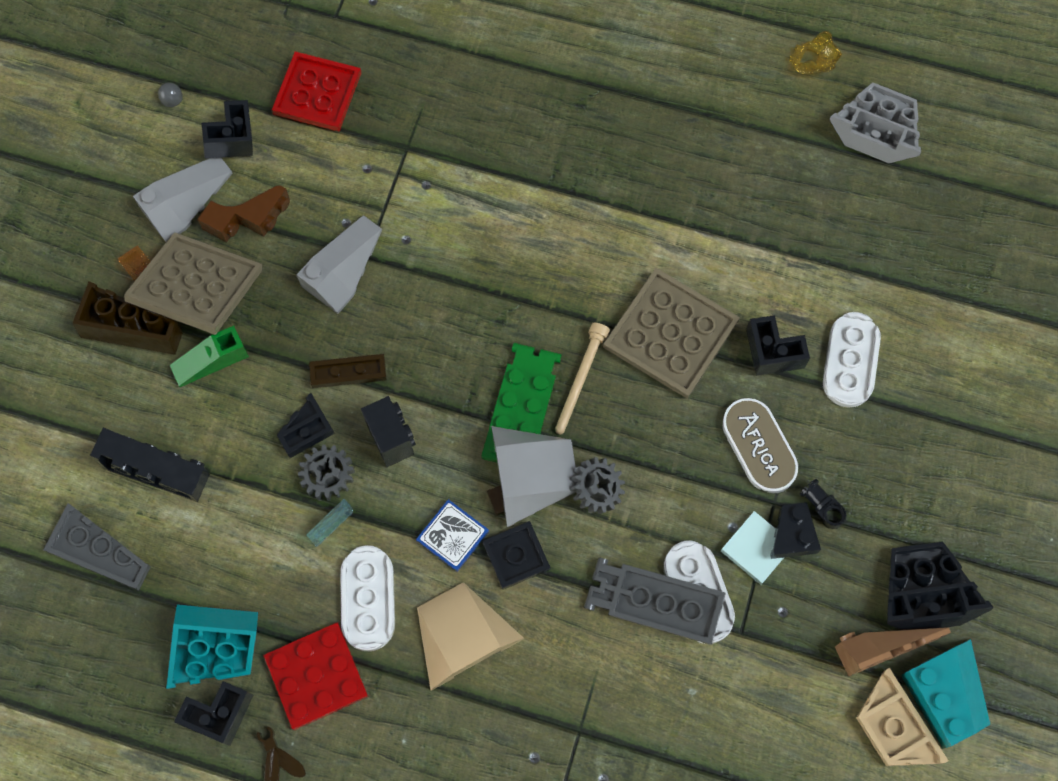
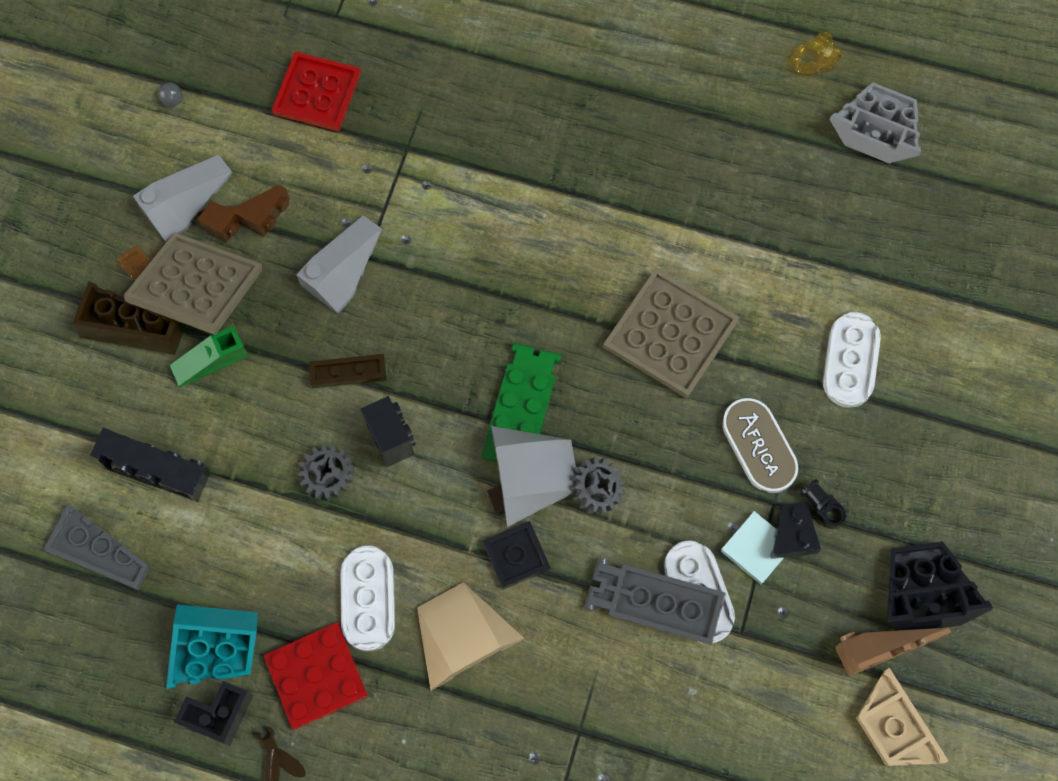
(230, 136): black brick -> none
(305, 428): black wing -> none
(330, 523): clear light blue tile -> none
(452, 535): tile -> none
(598, 334): tan piece -> none
(773, 353): black brick -> none
(950, 694): teal wedge -> none

